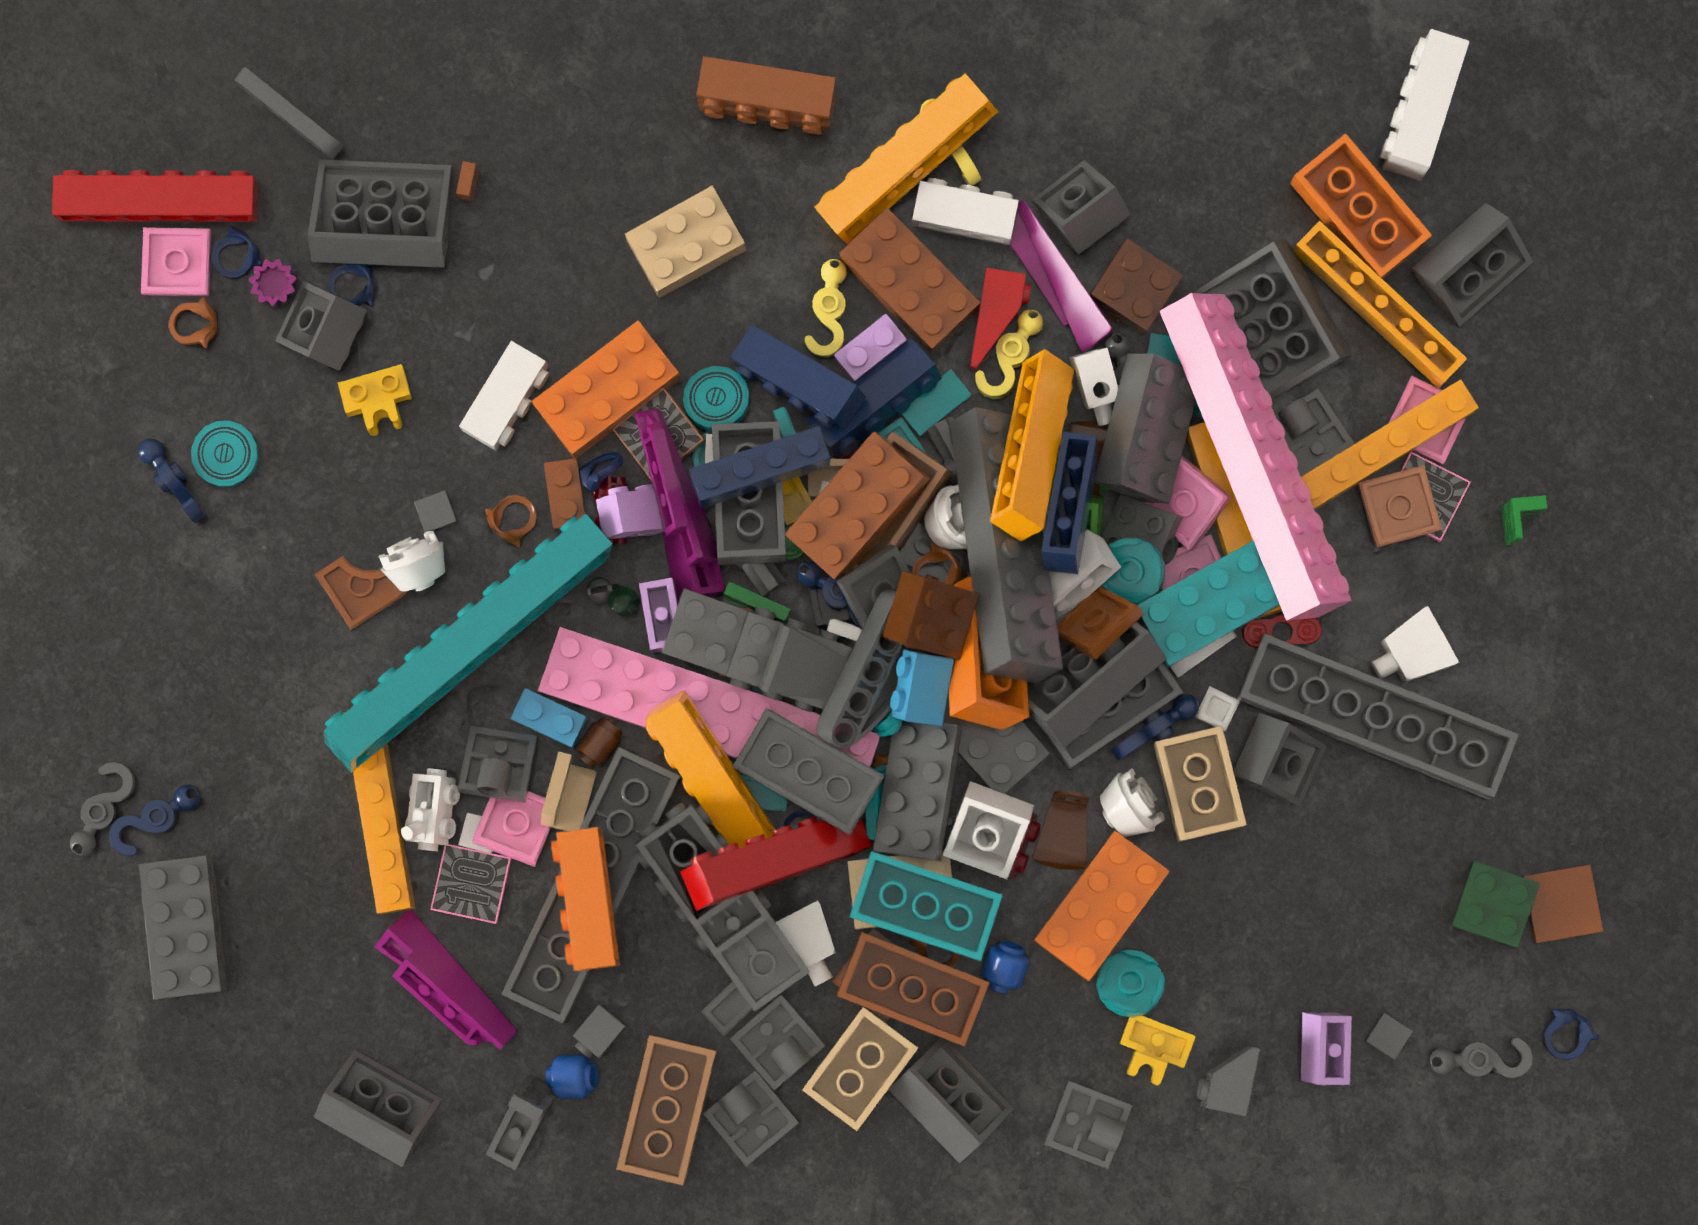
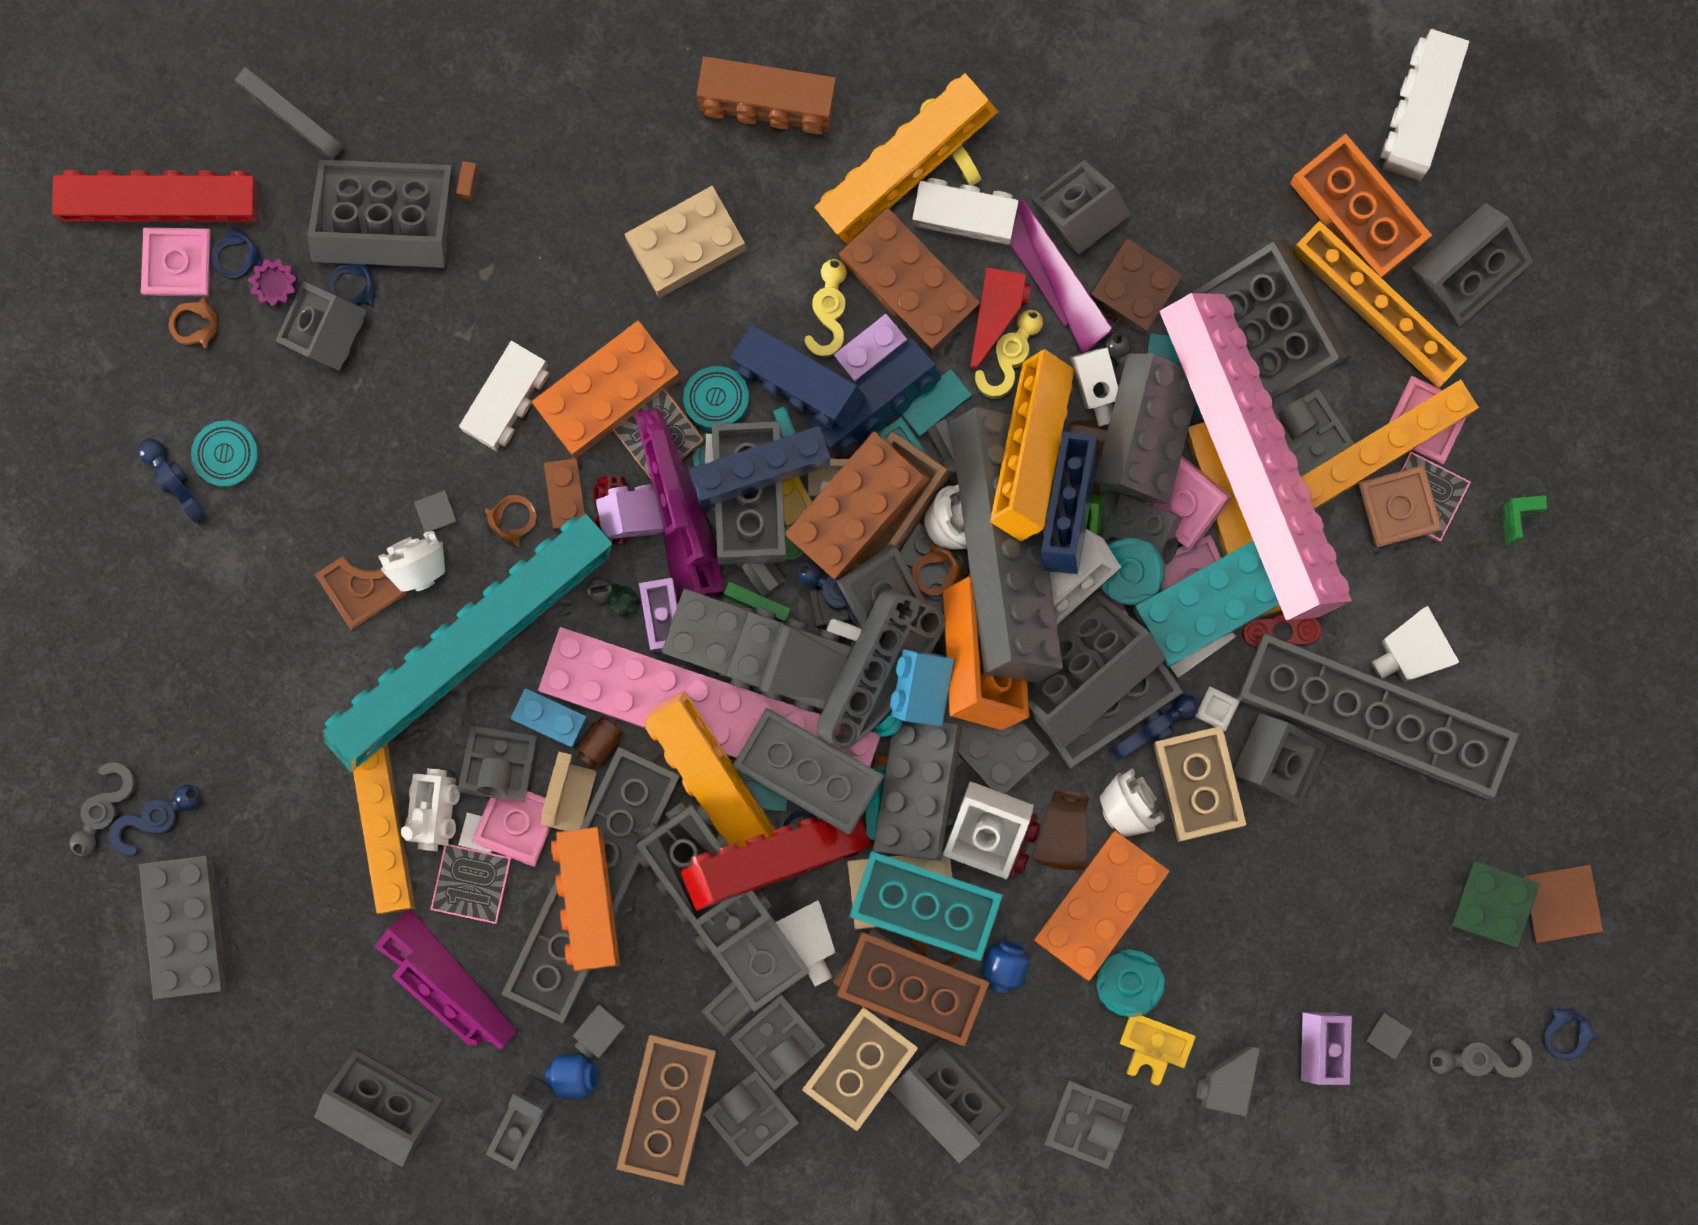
(376, 396): yellow plate -> none
(594, 480): dark blue piece -> none
(930, 615): reddish brown brick -> none
(1097, 622): dark orange tile -> none

